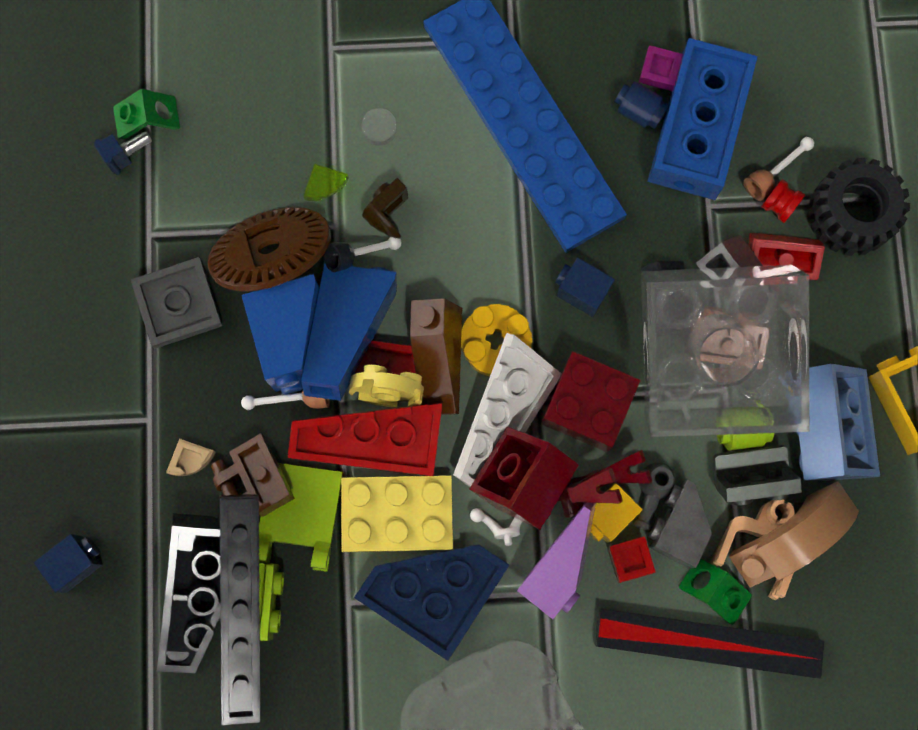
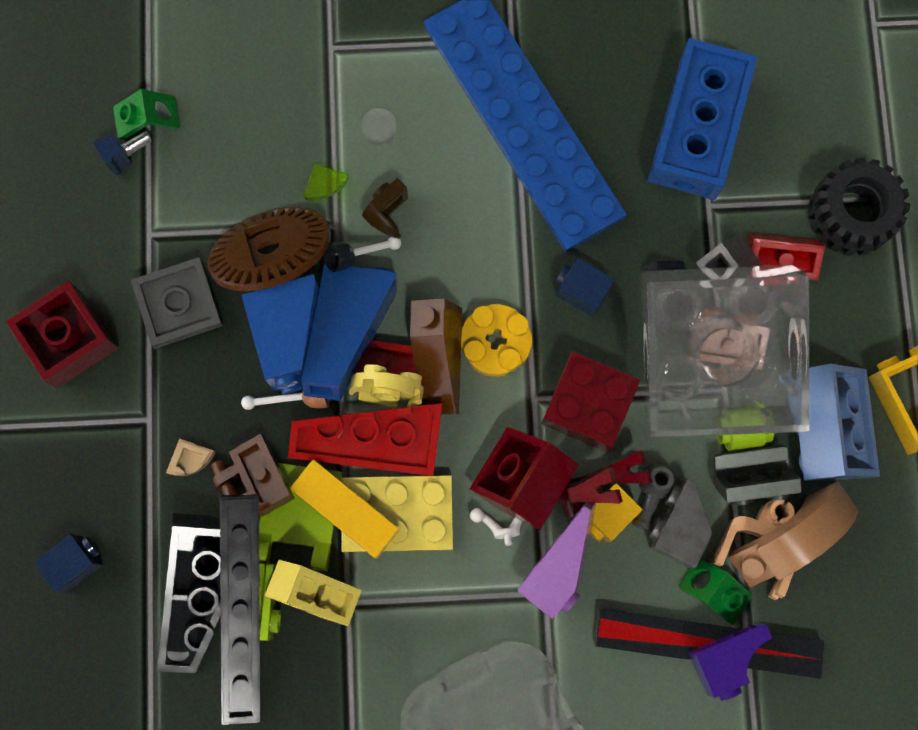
(61, 334): none -> dark red brick
(313, 592): none -> light yellow brick
(345, 509): none -> yellow tile
(434, 594): dark blue plate -> none
(511, 399): white wing -> none
(631, 559): red plate -> none
(641, 105): dark blue brick -> none
(660, 68): magenta tile -> none
(725, 661): none -> dark purple arch
(761, 182): nougat hinge -> none
(783, 200): red wheel -> none

